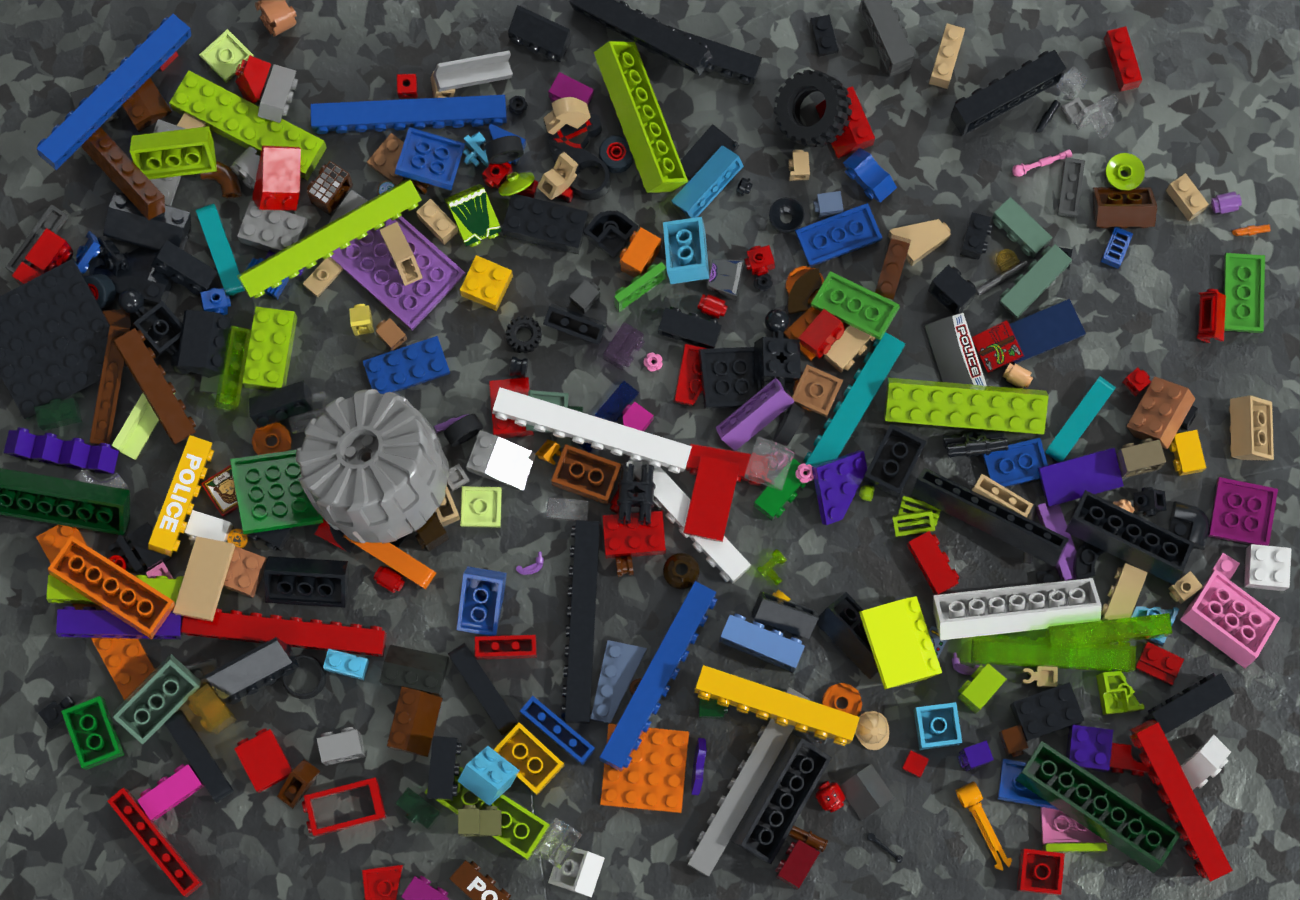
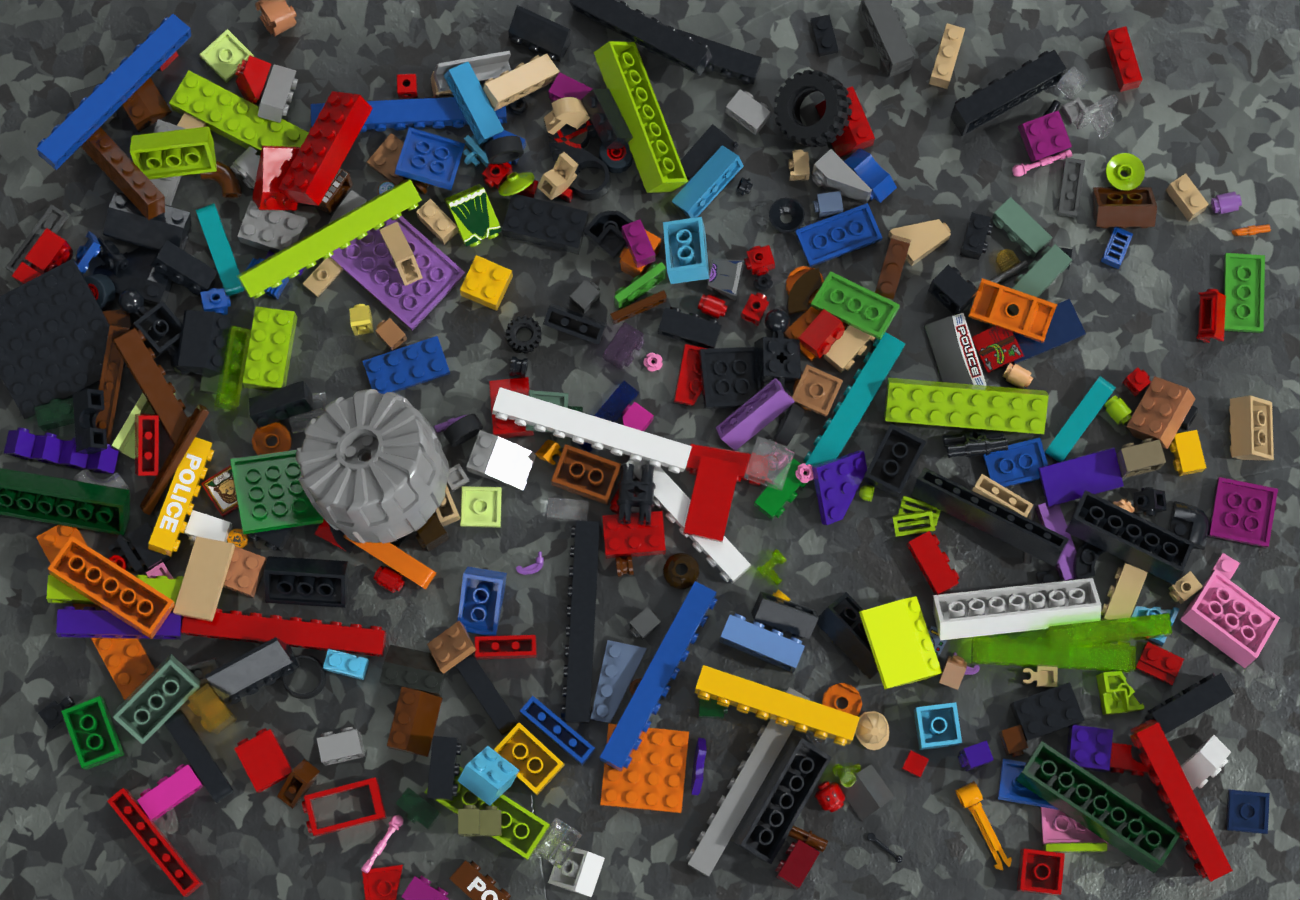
(86, 408): none -> black arch
(146, 444): none -> red brick
(174, 459): none -> reddish brown tile
(325, 148): none -> red brick
(394, 824): none -> bright pink piece
(451, 647): none -> medium nougat plate
(473, 102): none -> dark azure panel
(520, 81): none -> tan brick
(607, 118): none -> black brick
(638, 243): none -> magenta brick
(638, 307): none -> reddish brown tile
(644, 623): none -> dark grey brick
(748, 111): none -> light grey brick
(755, 315): none -> red brick
(836, 175): none -> light grey slope
(846, 774): none -> clear neon green piece
(953, 672): none -> medium nougat brick
(981, 688): lime brick -> none
(992, 304): none -> orange piece
(1044, 136): none -> magenta brick
(1118, 410): none -> lime brick
(1247, 811): none -> dark blue tile
(1267, 567): white brick -> none

